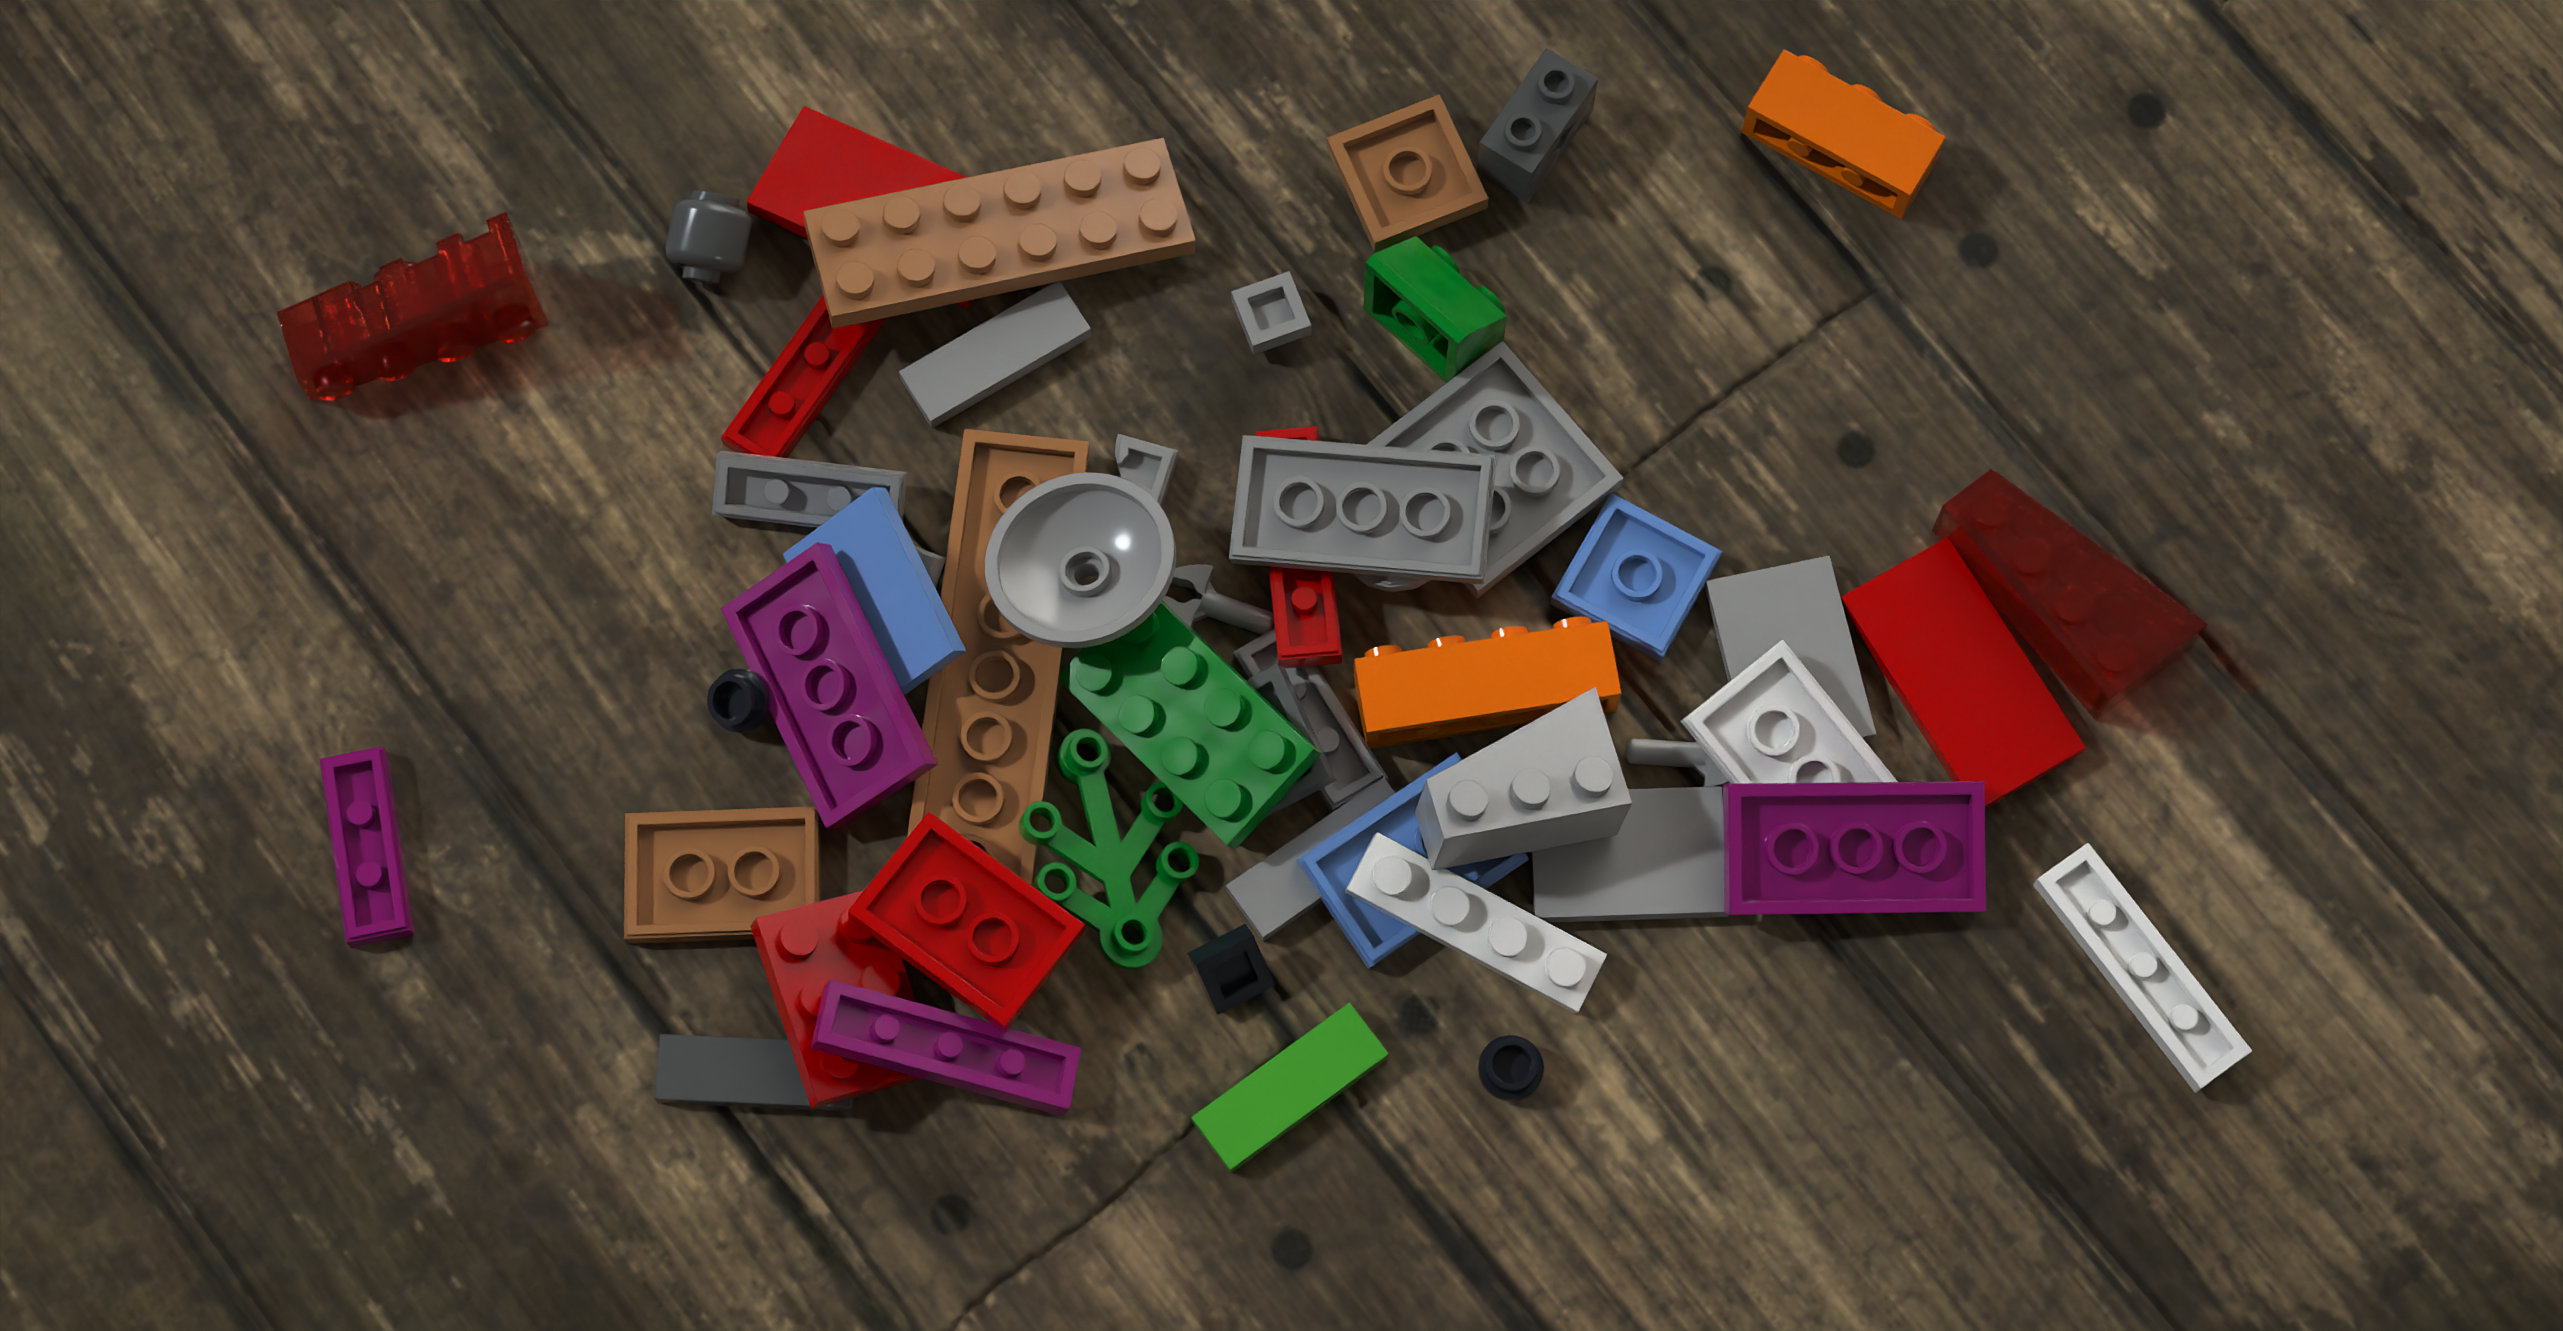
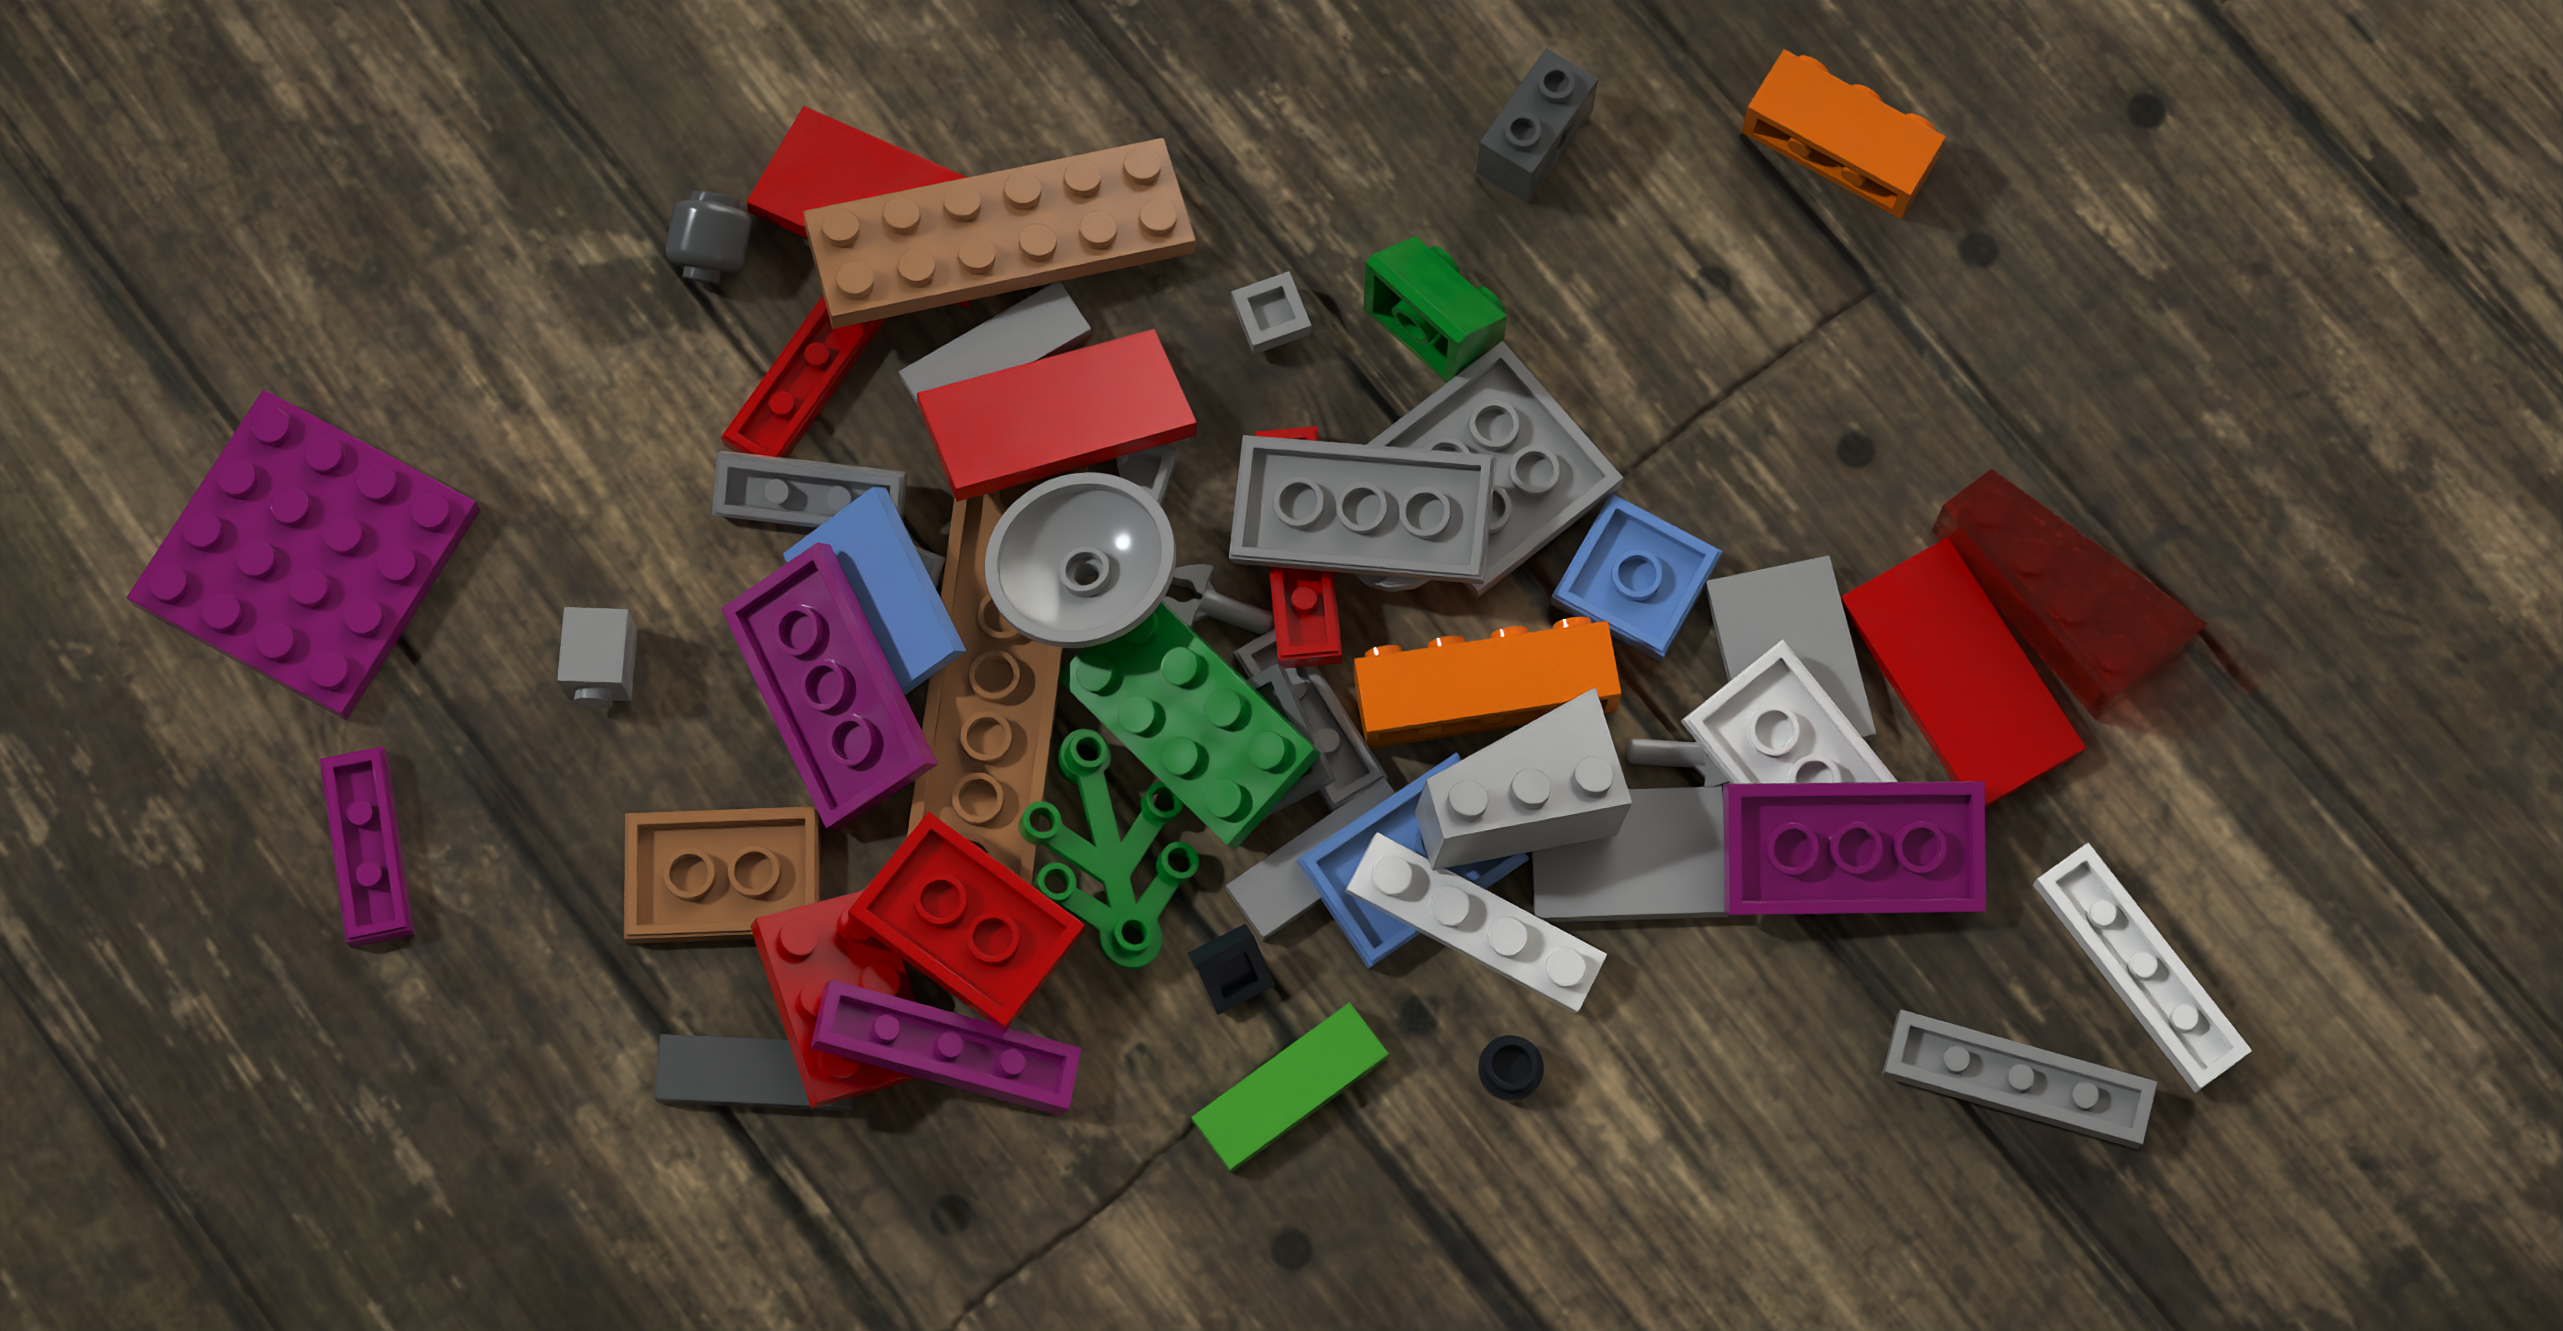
(304, 554): none -> magenta plate
(415, 314): clear red wedge -> none
(597, 656): none -> light grey brick
(739, 700): black plate -> none
(1056, 414): none -> red tile
(1407, 173): medium nougat plate -> none
(2019, 1079): none -> light grey plate

